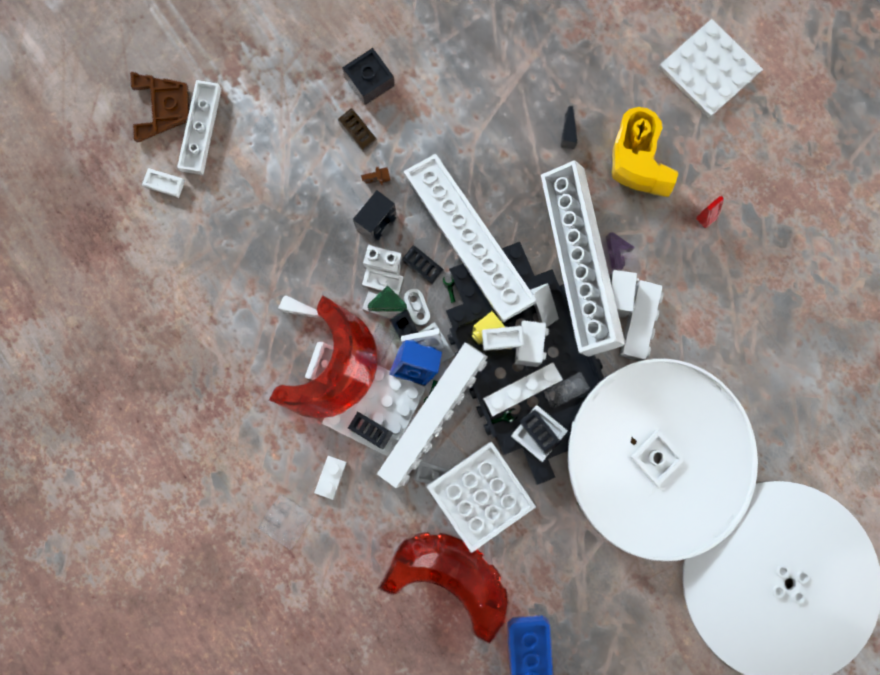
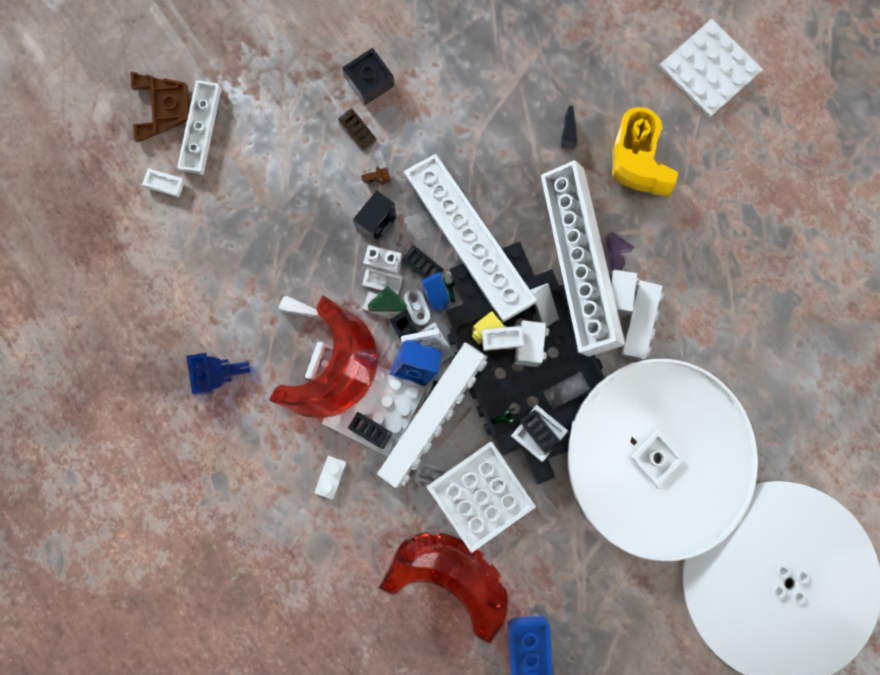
(208, 373): none -> clear blue brick
(435, 292): none -> blue slope
(522, 389): white brick -> none
(711, 212): red slope -> none

